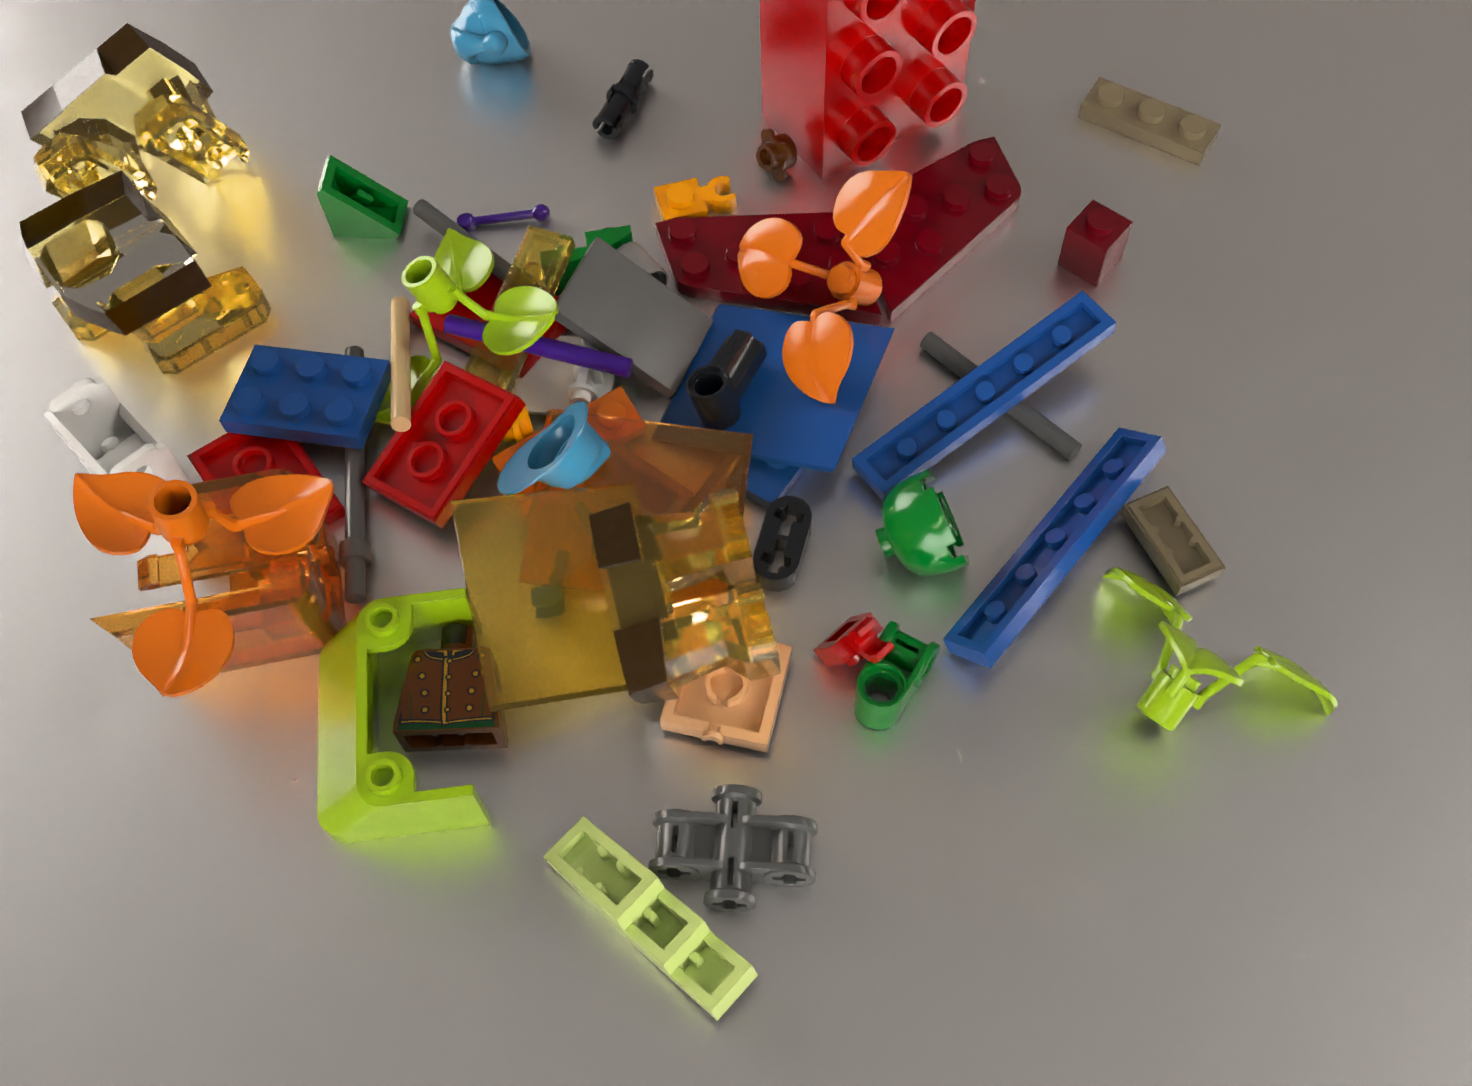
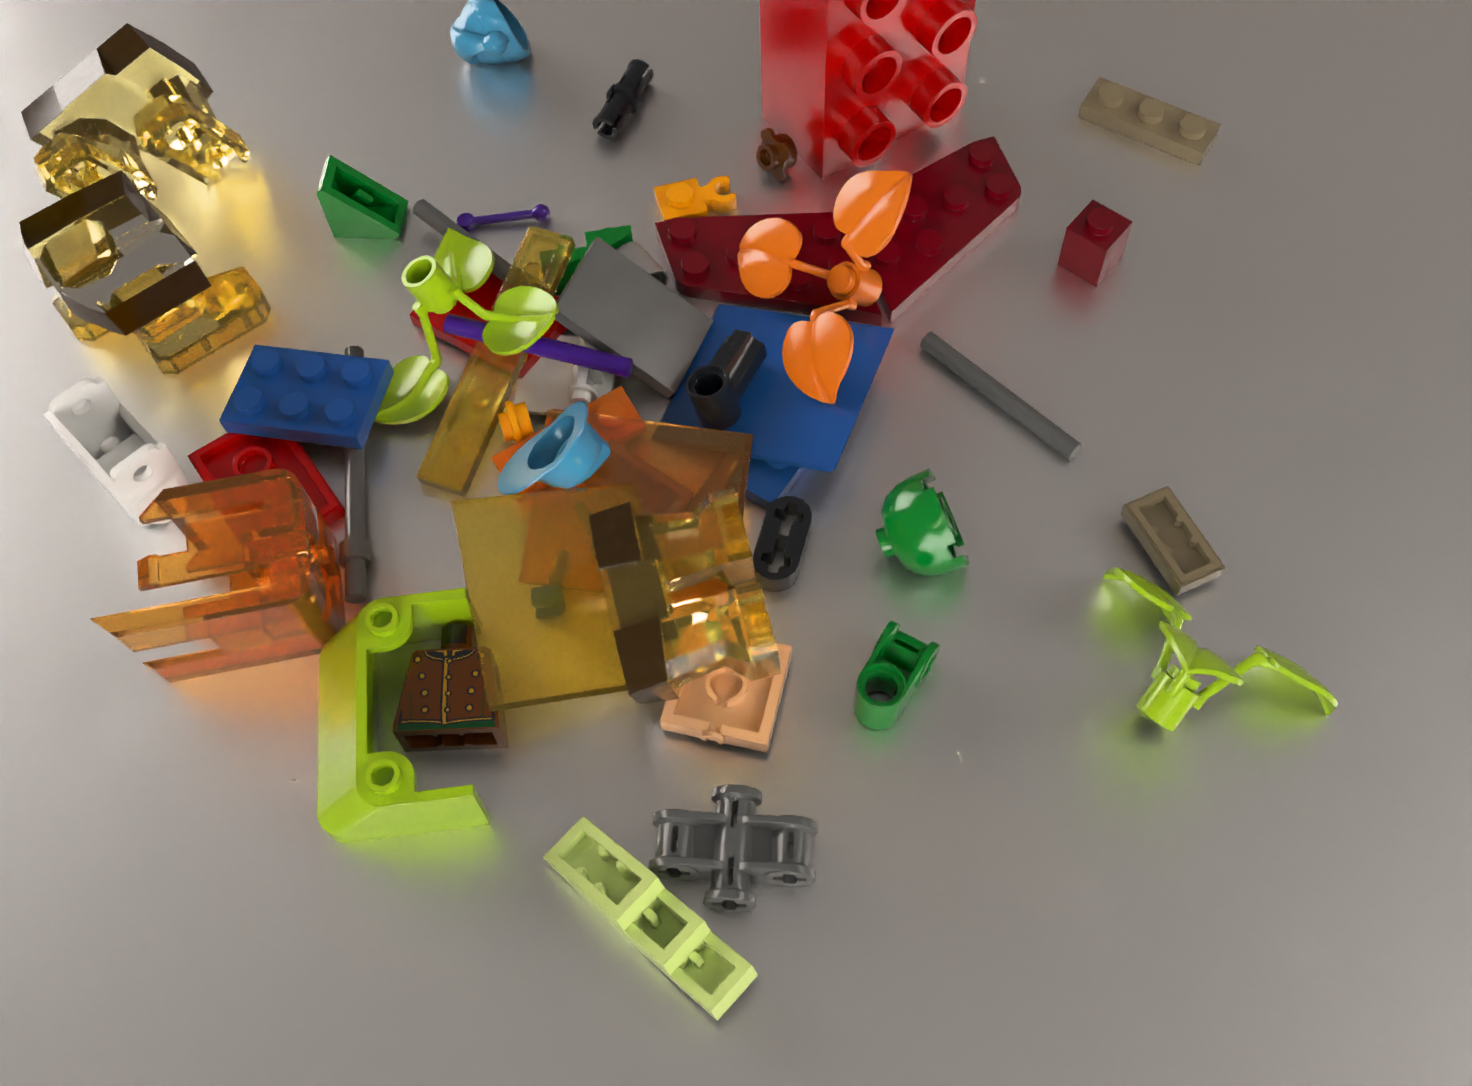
(121, 510): orange plant -> none
(400, 365): tan bar -> none
(448, 443): red tile -> none
(854, 642): red plate -> none
(984, 394): blue plate -> none
(1054, 547): blue plate -> none

